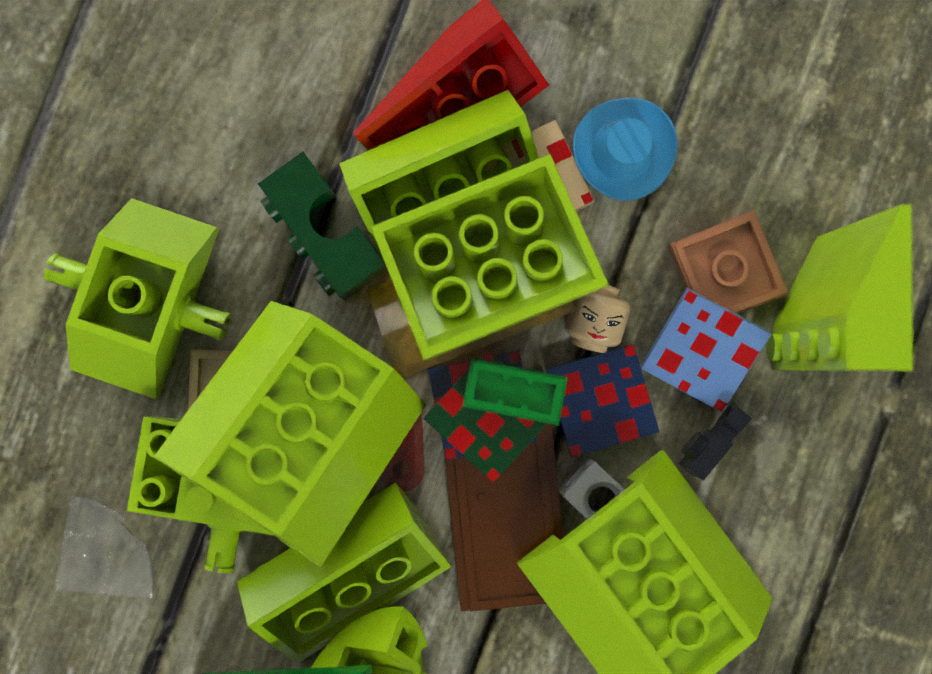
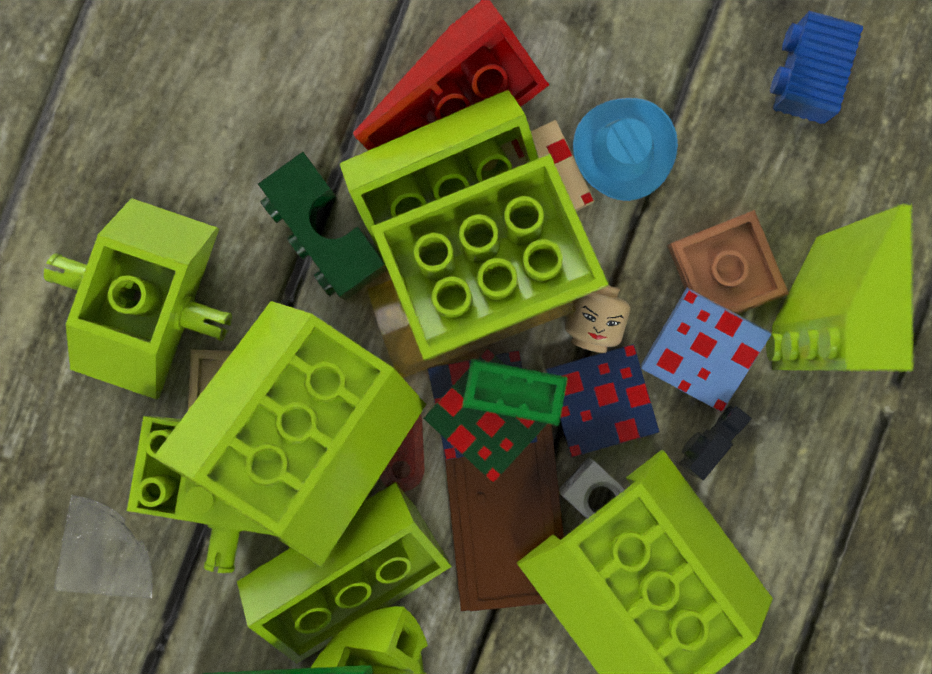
(816, 67): none -> blue brick

